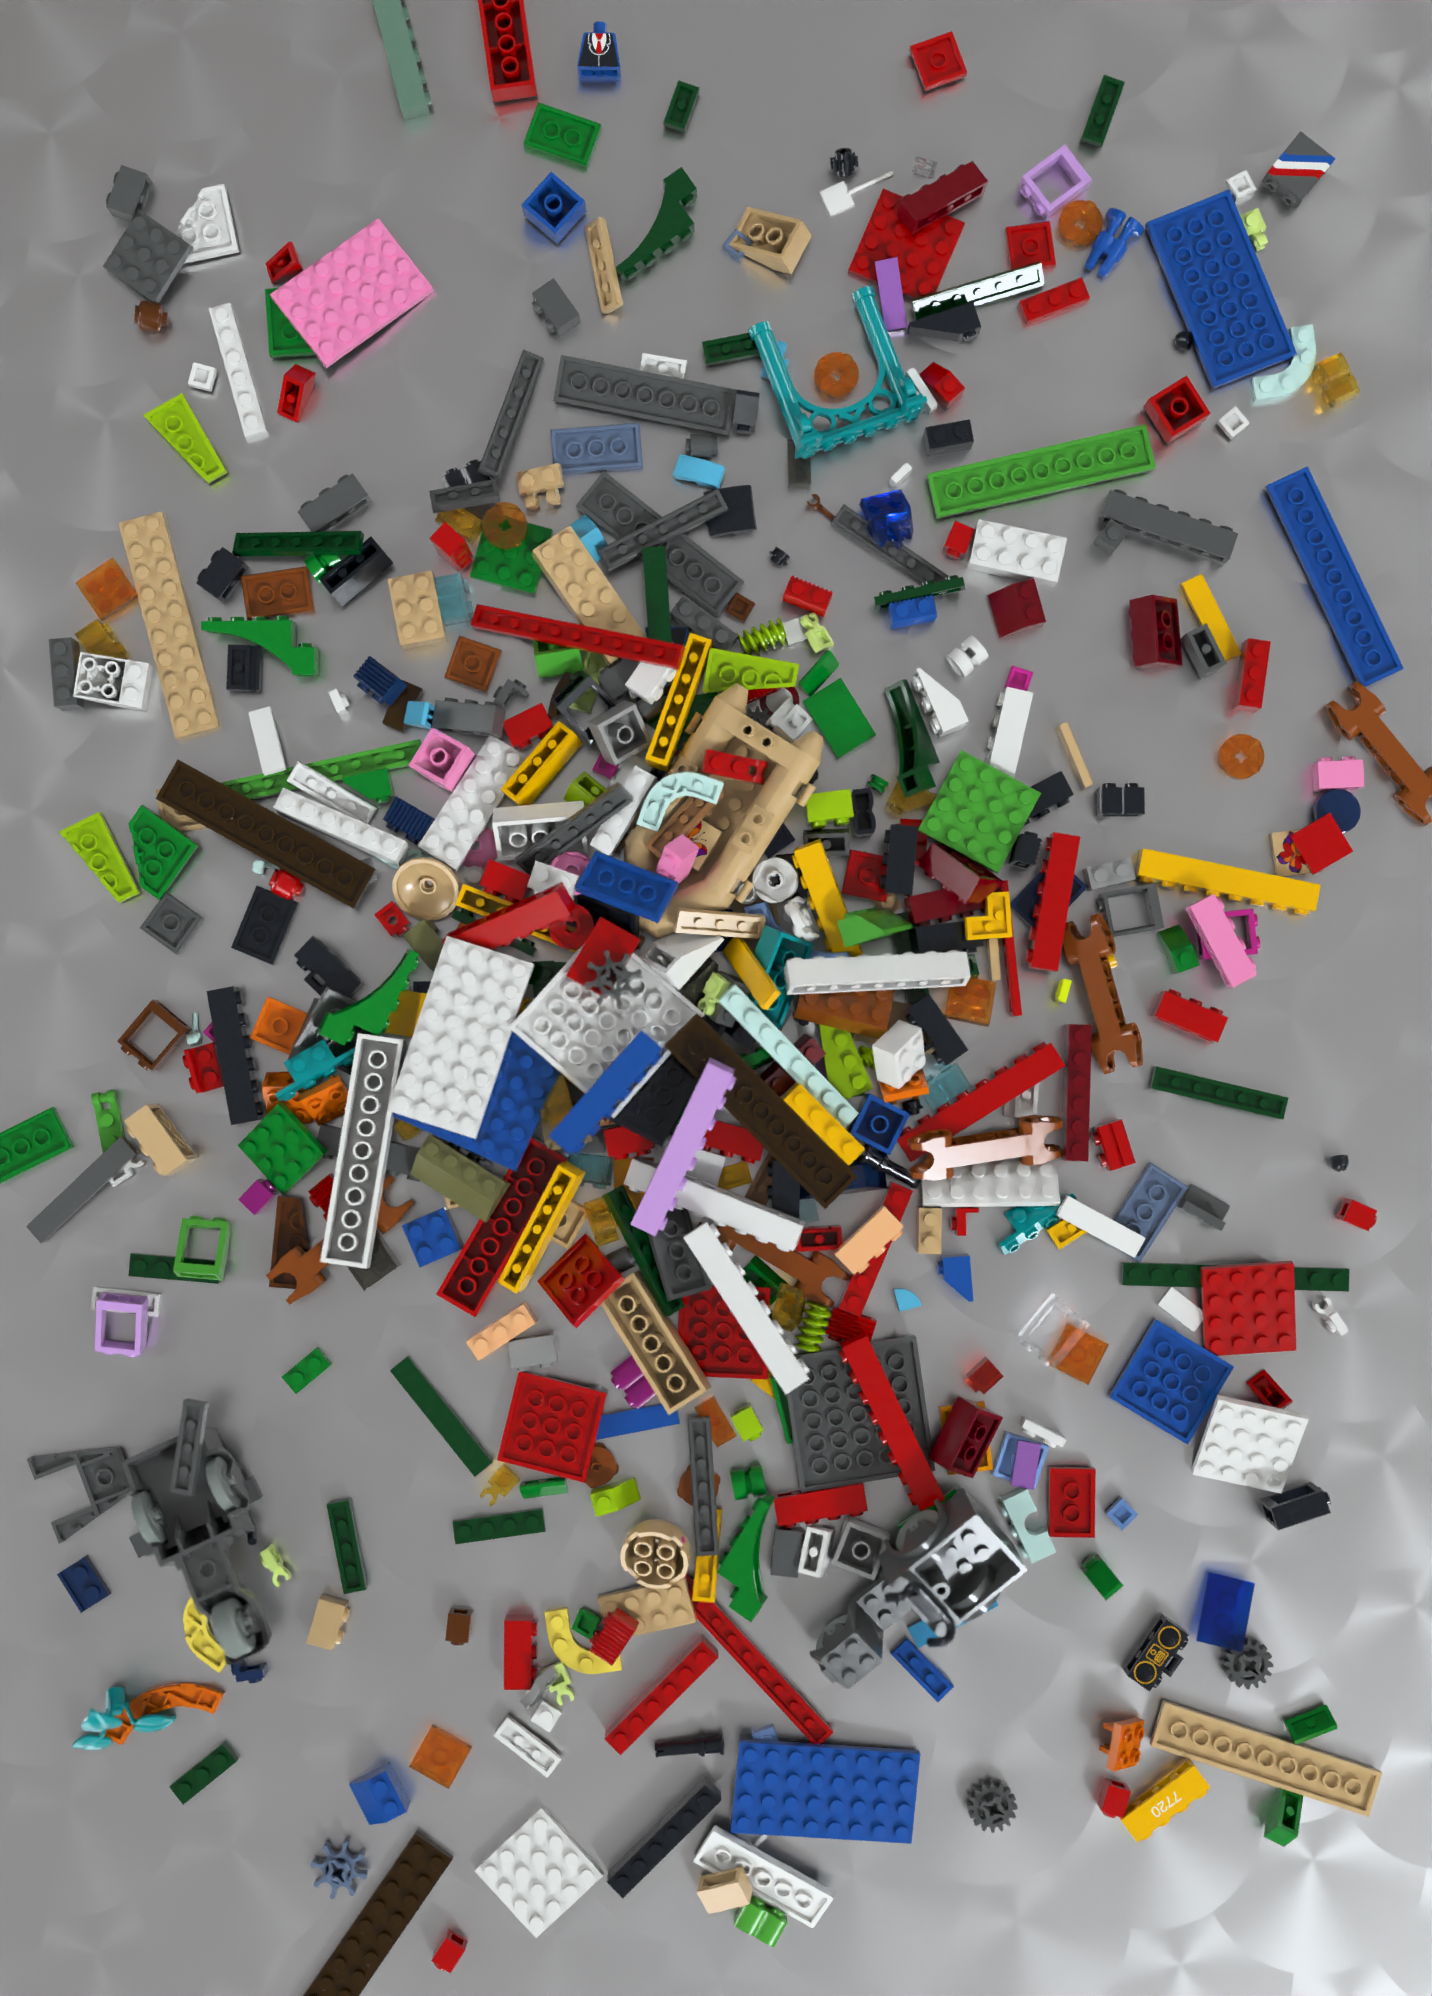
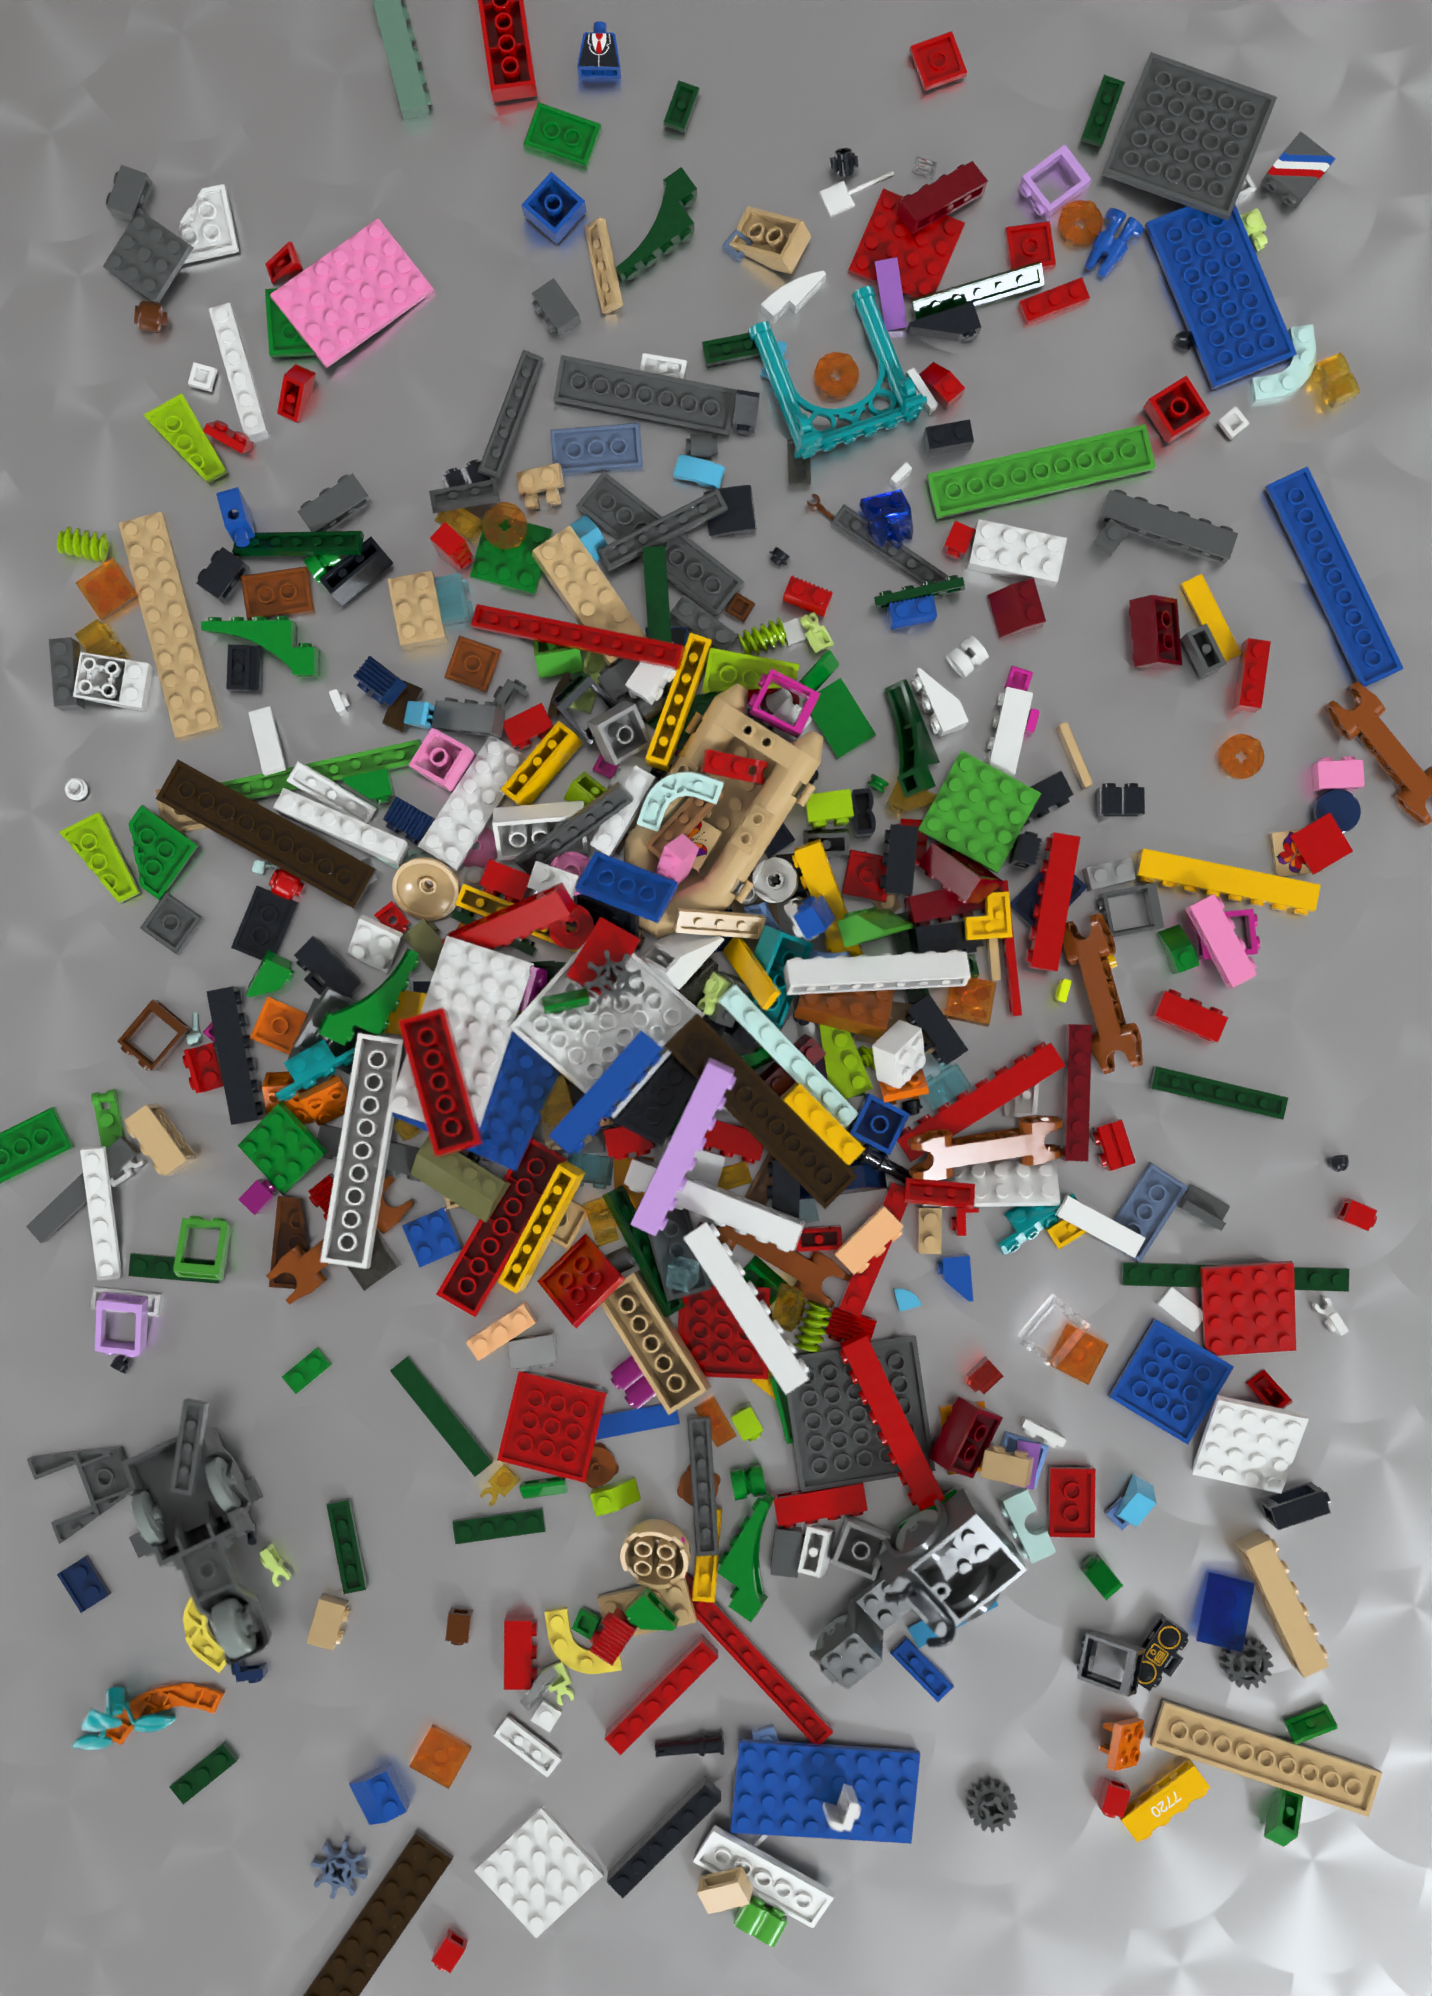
(76, 789): none -> white plate
(83, 545): none -> lime piece
(101, 1213): none -> white plate
(121, 1364): none -> black hinge
(233, 439): none -> red plate
(240, 523): none -> blue torso
(270, 975): none -> green slope
(374, 944): none -> white plate
(440, 1082): none -> red brick
(536, 983): none -> magenta wing
(565, 1001): none -> green slope
(650, 1613): none -> green slope
(682, 1274): none -> clear light blue panel
(792, 295): none -> white slope
(793, 686): none -> dark pink window
(813, 916): none -> blue brick
(845, 1812): none -> white bracket
(939, 1193): none -> red plate
(1007, 1466): none -> tan brick
(1031, 721): none -> dark pink tile
(1132, 1666): none -> black window
(1137, 1501): none -> medium azure slope
(1189, 136): none -> dark grey plate
(1281, 1603): none -> tan brick

